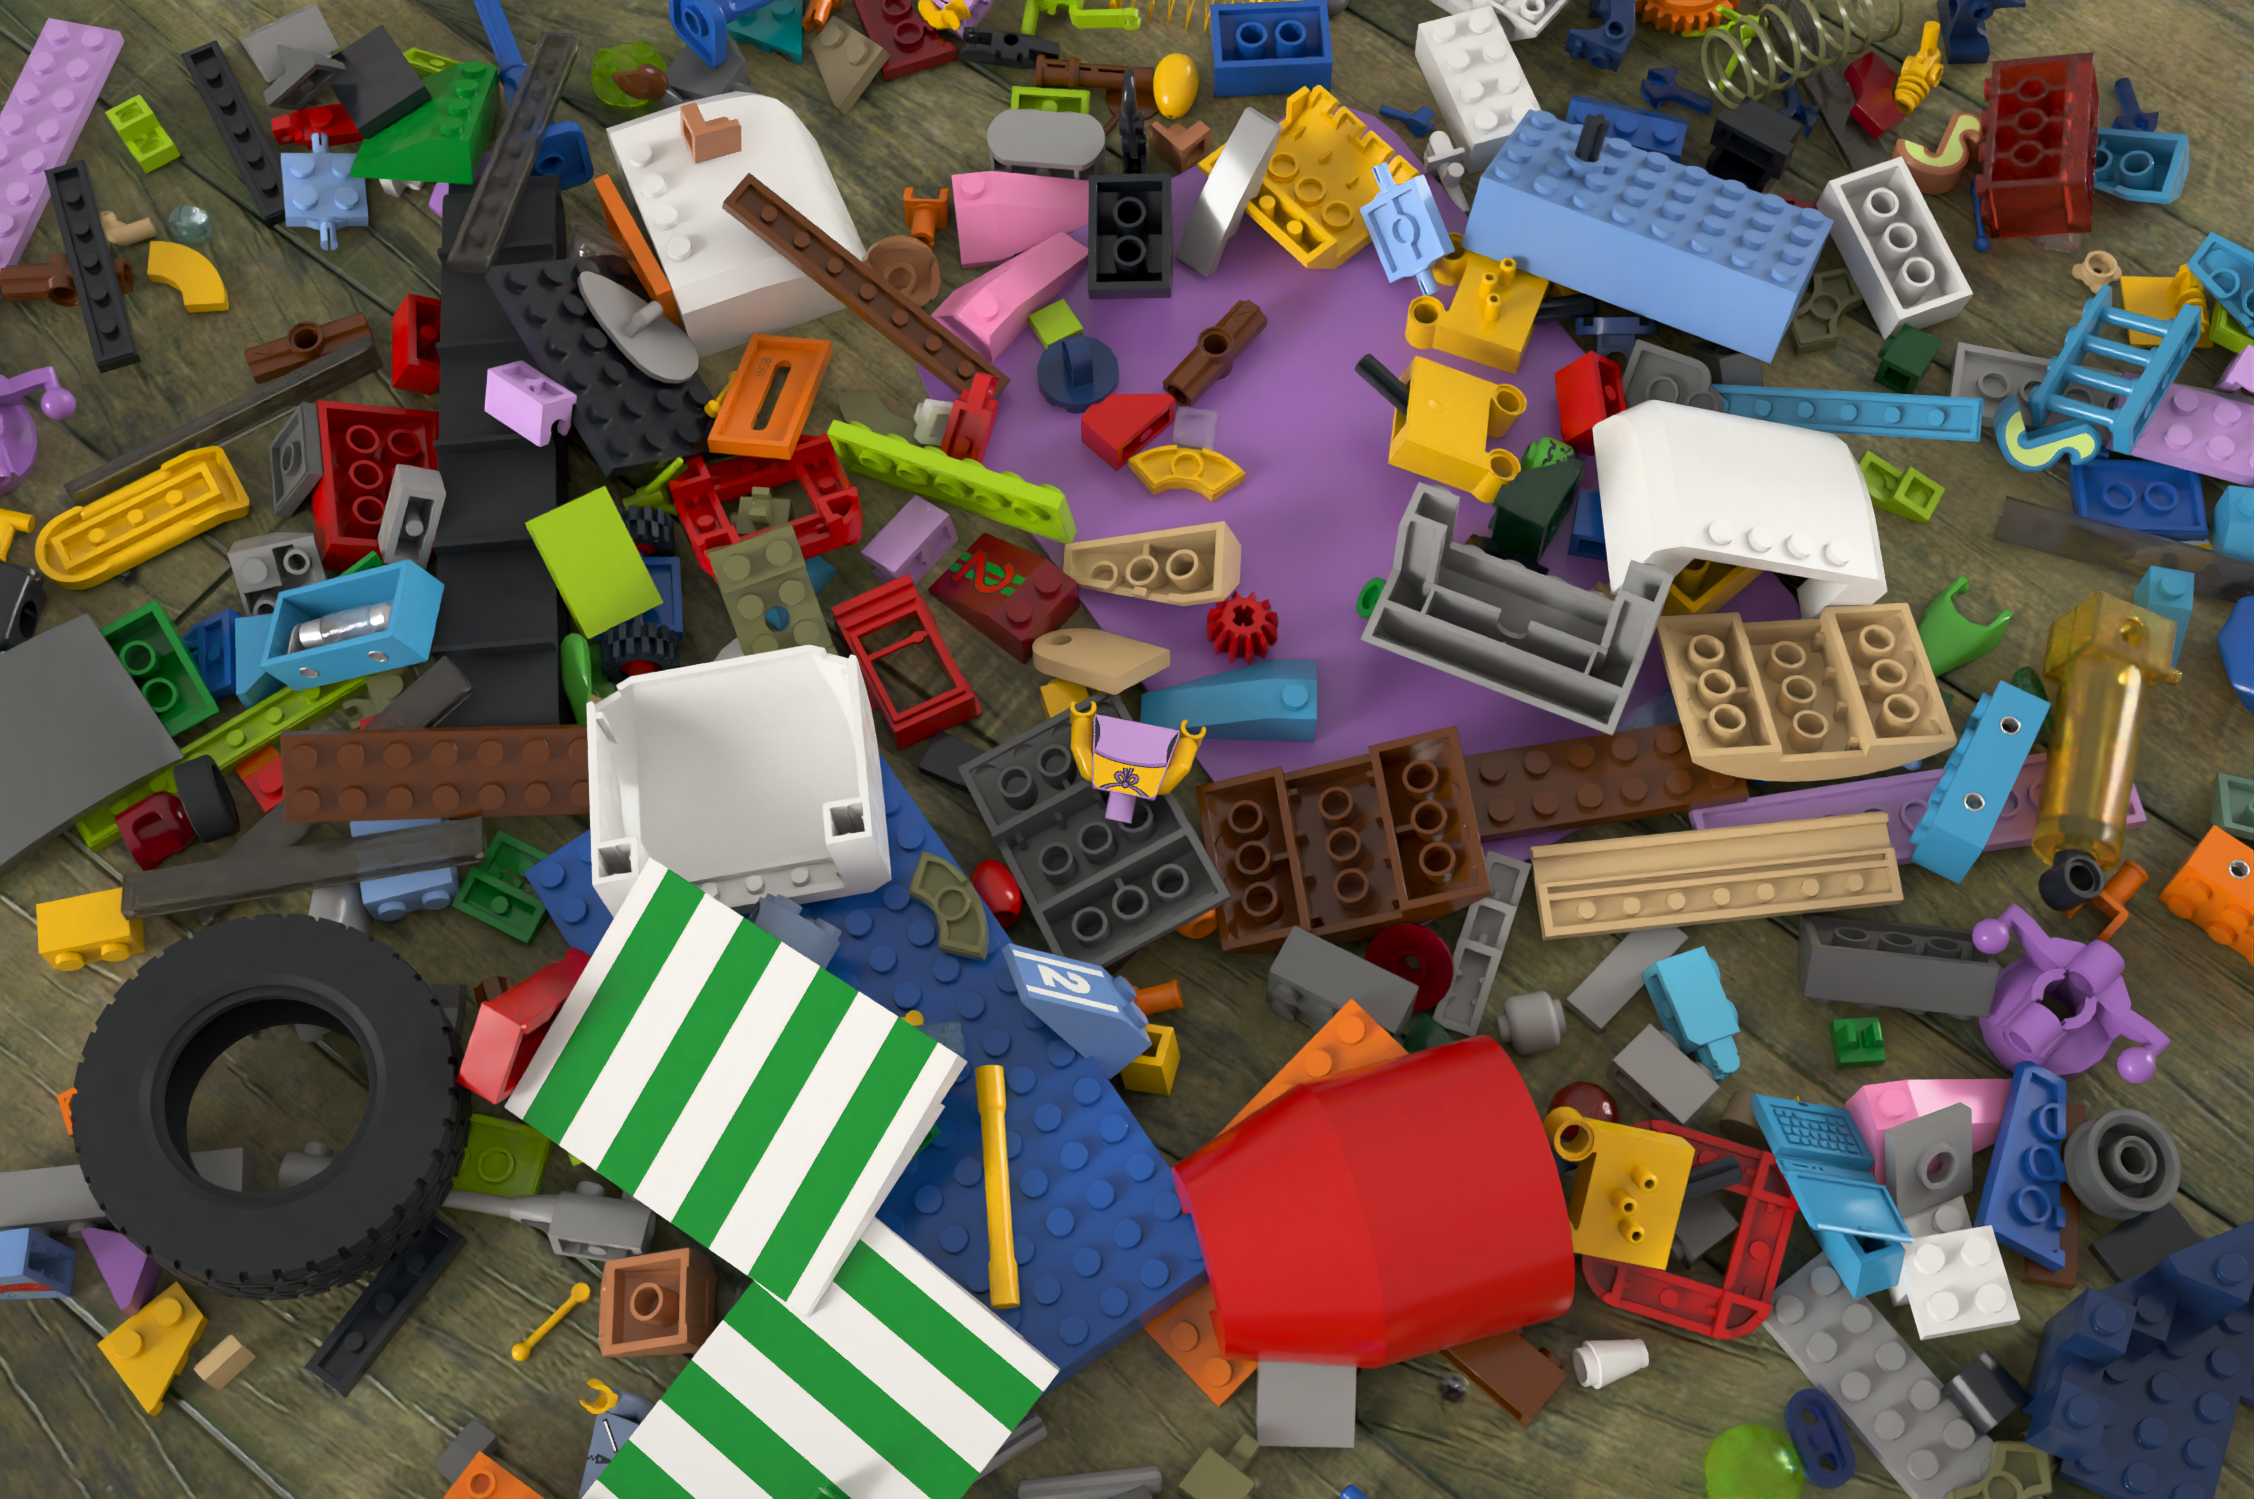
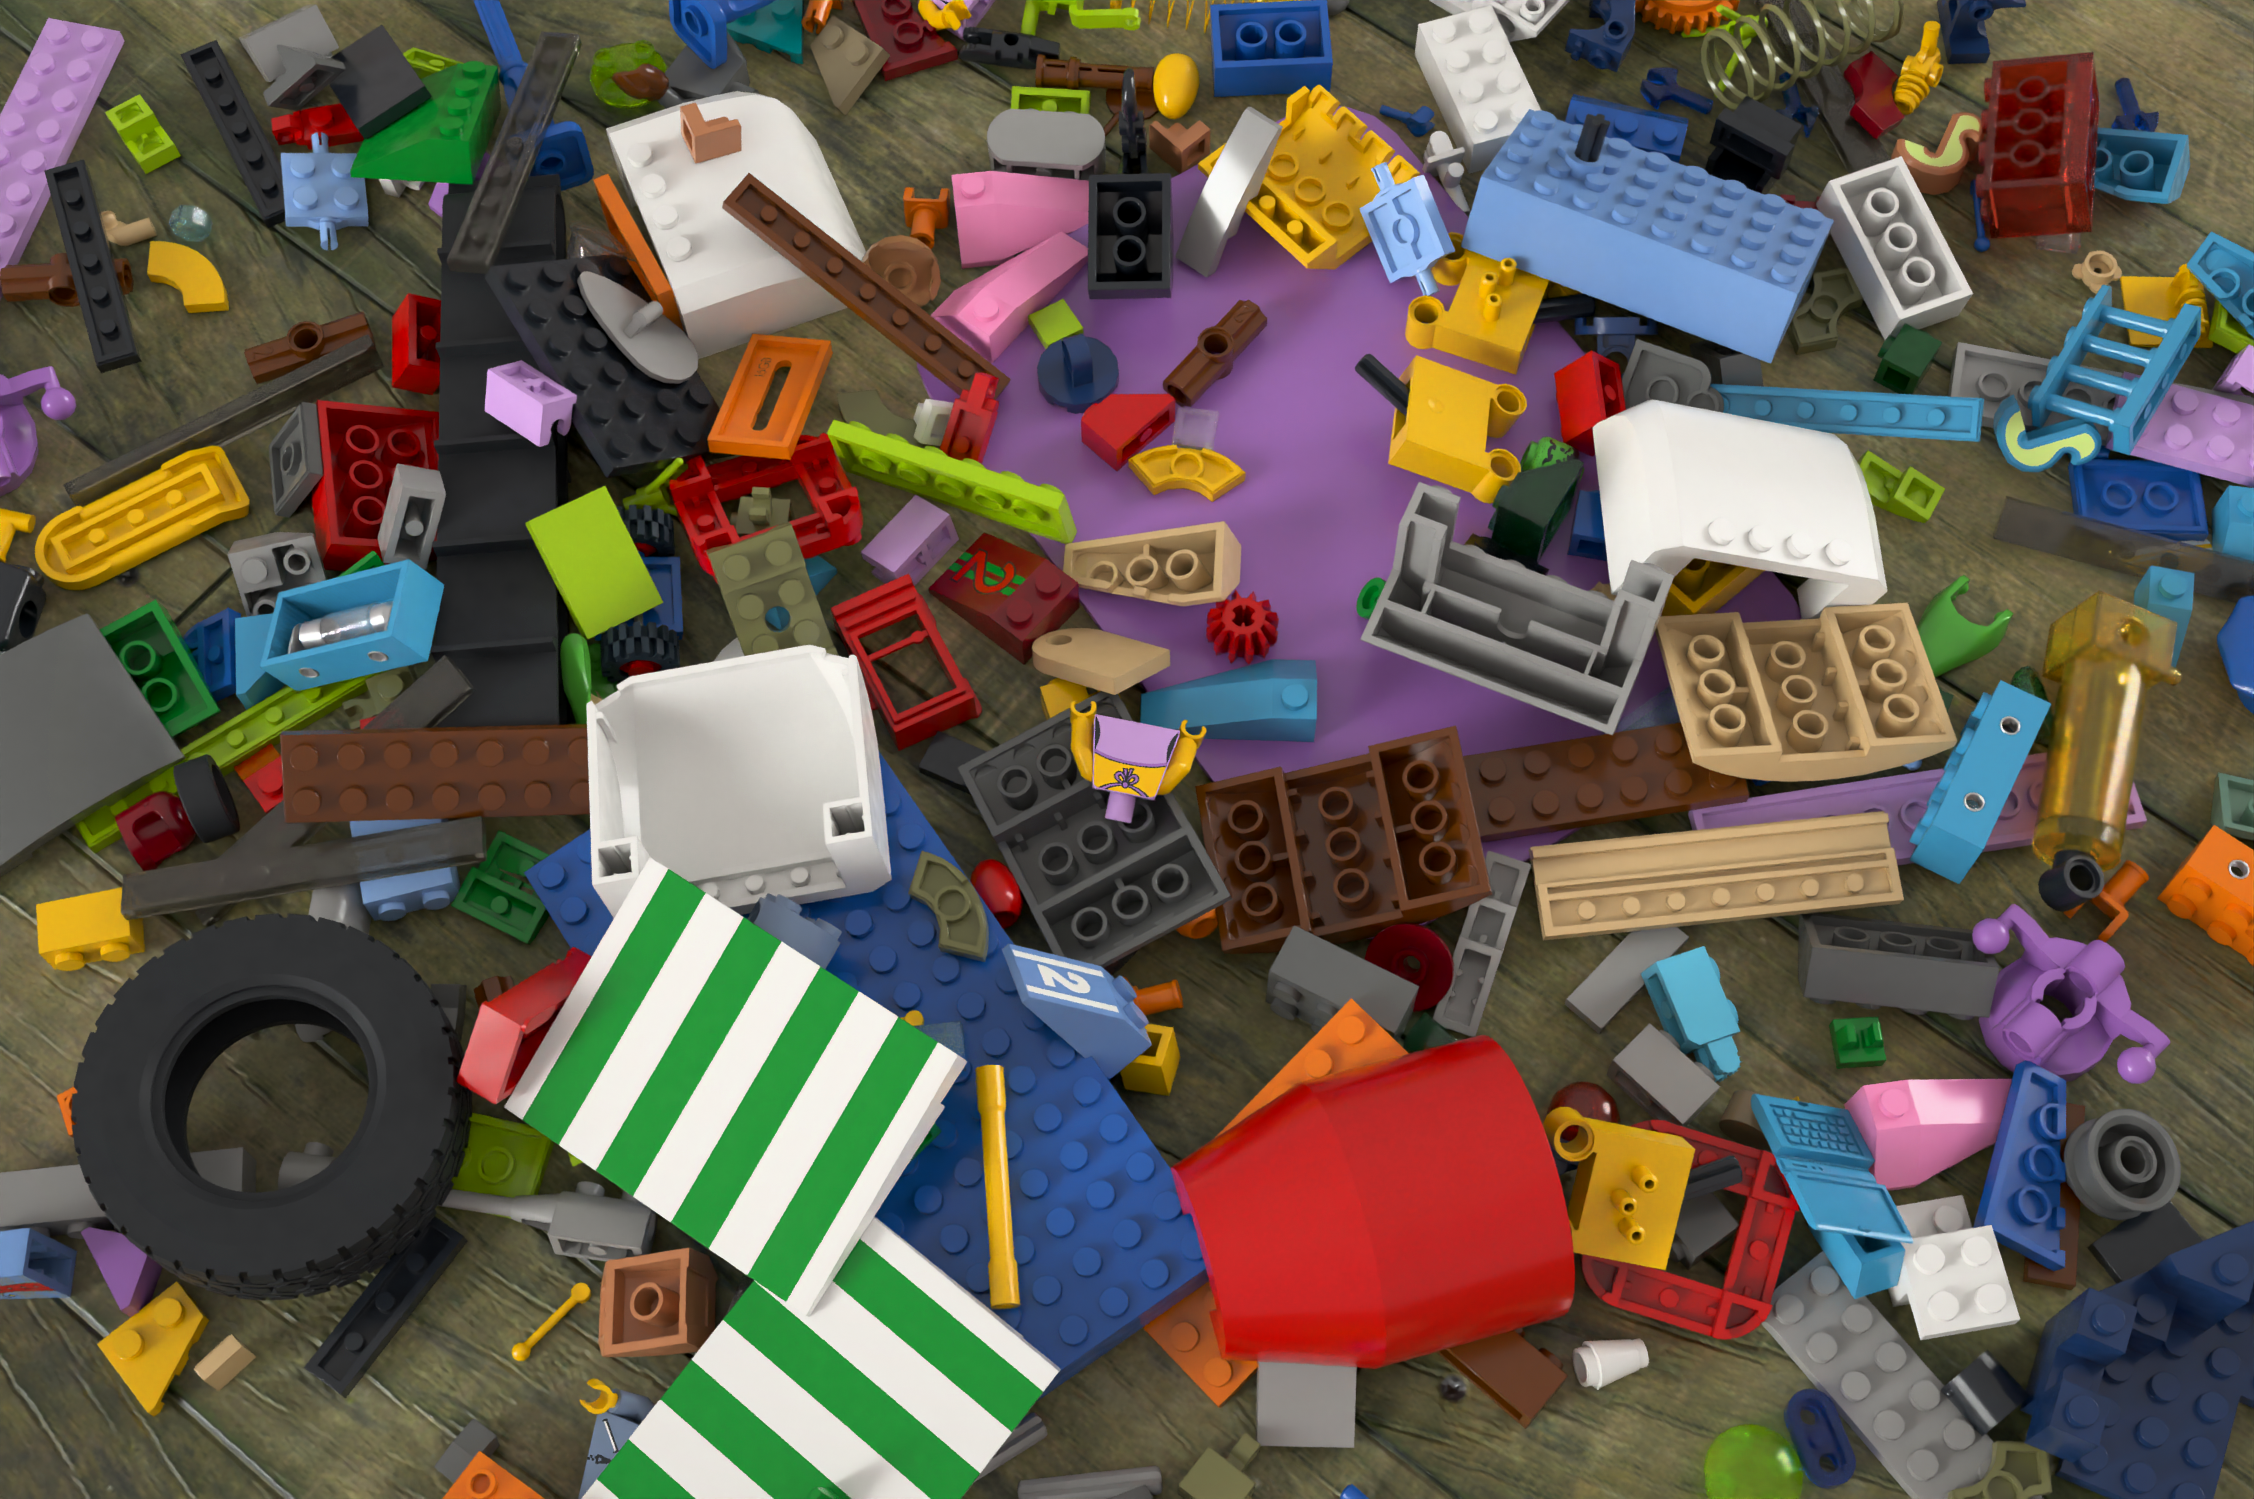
(713, 407): yellow hinge -> none
(1532, 1022): light grey head -> none
(1913, 1146): light grey piece -> none

